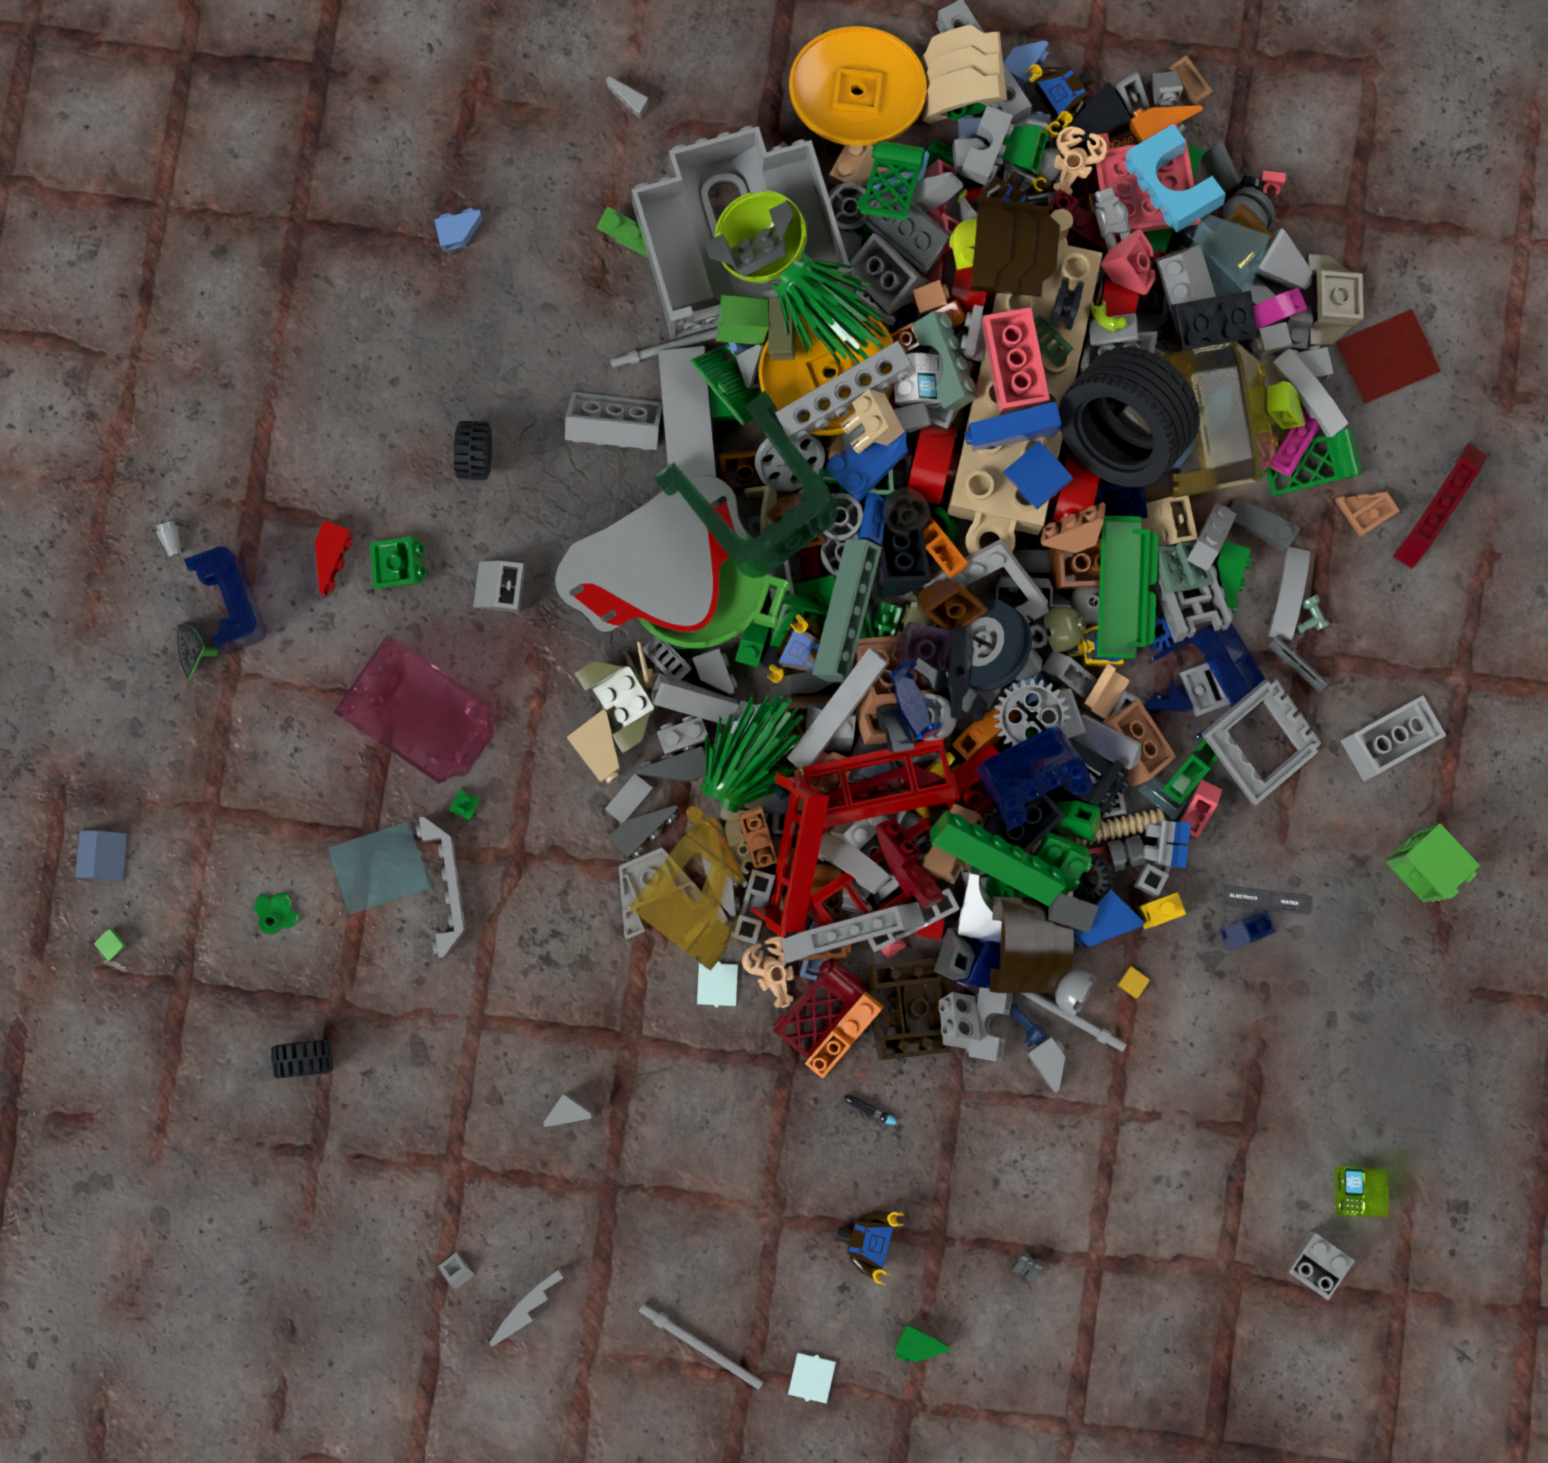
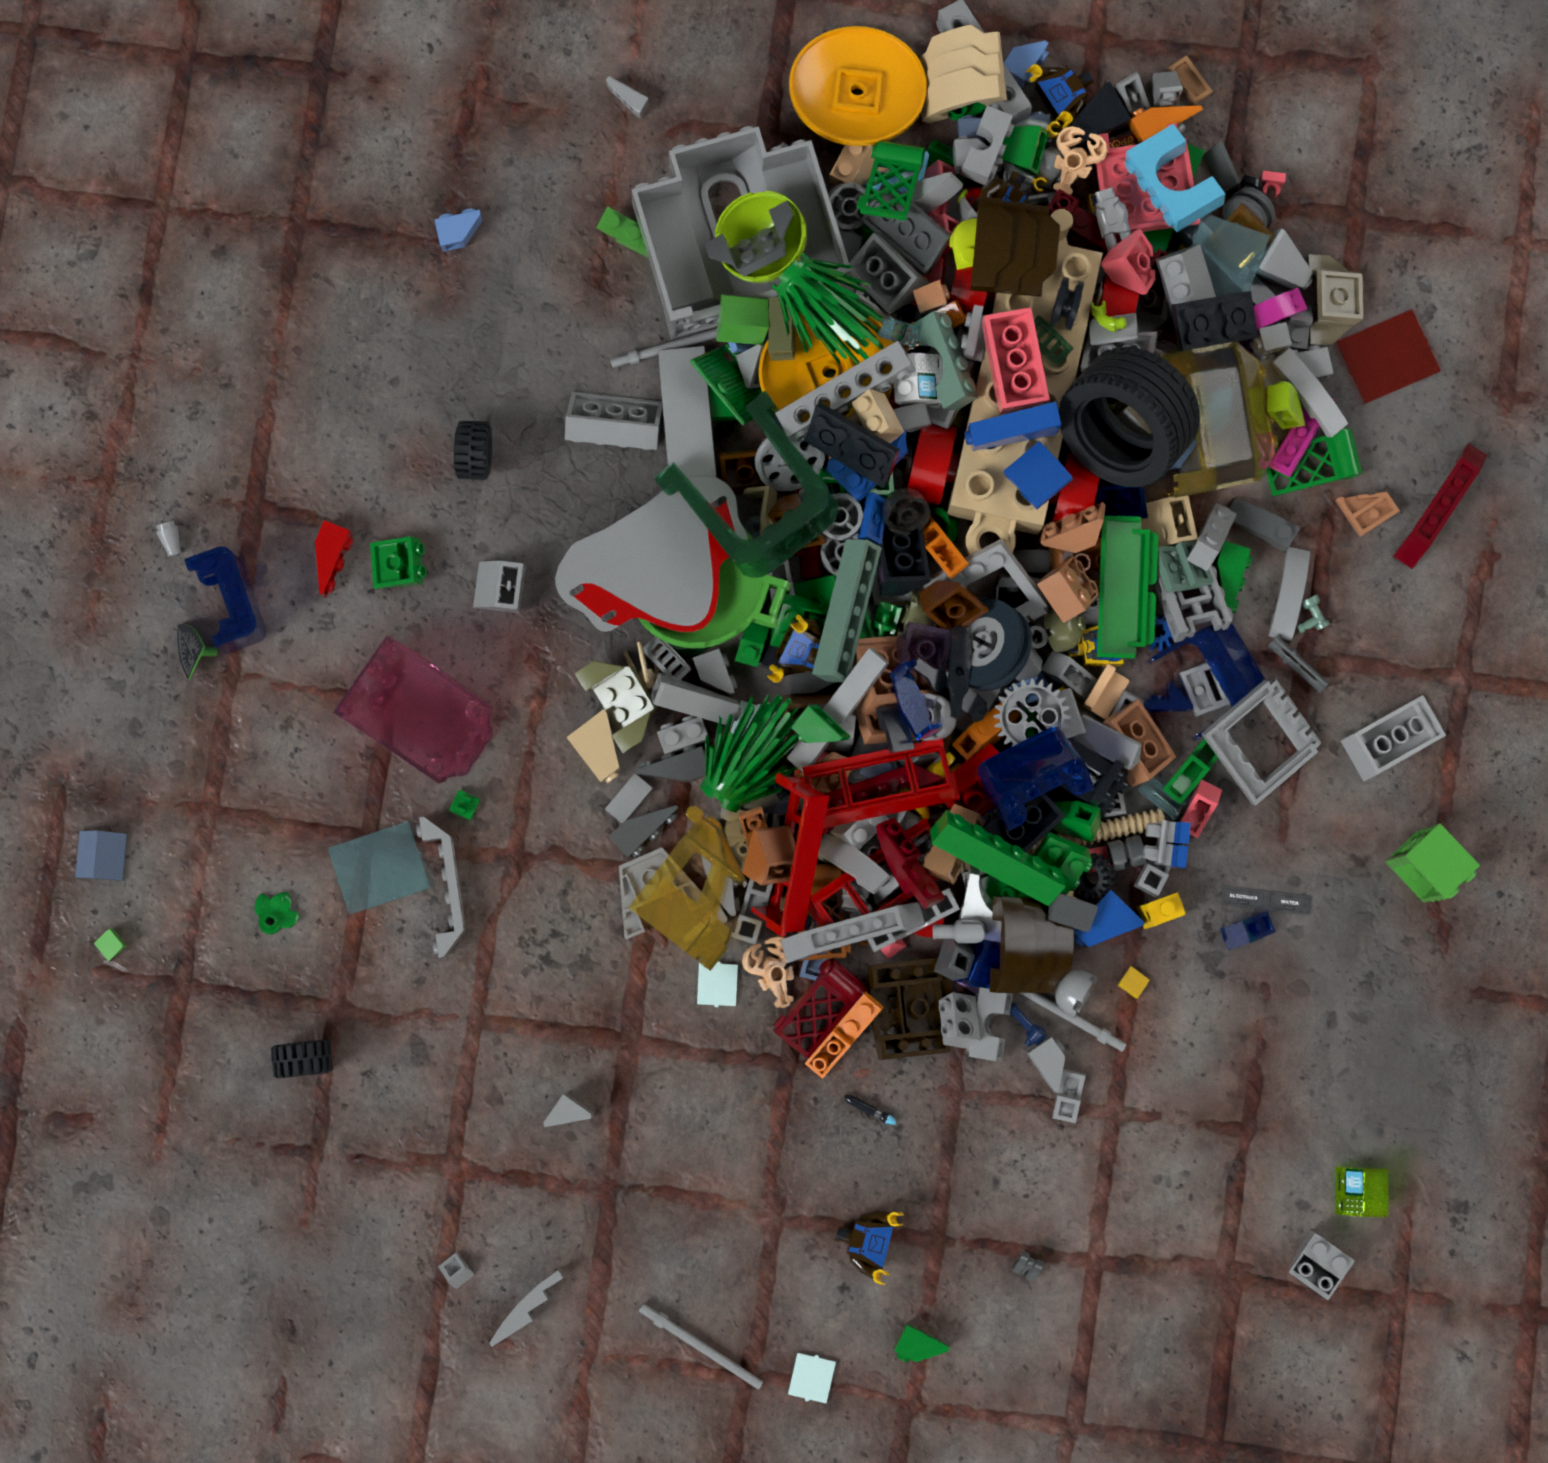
(770, 855): none -> nougat slope
(817, 726): none -> green slope
(851, 445): none -> black piece
(899, 331): none -> clear light blue leg
(962, 931): none -> light grey arm
(1068, 589): none -> nougat slope
(1069, 1095): none -> light grey slope

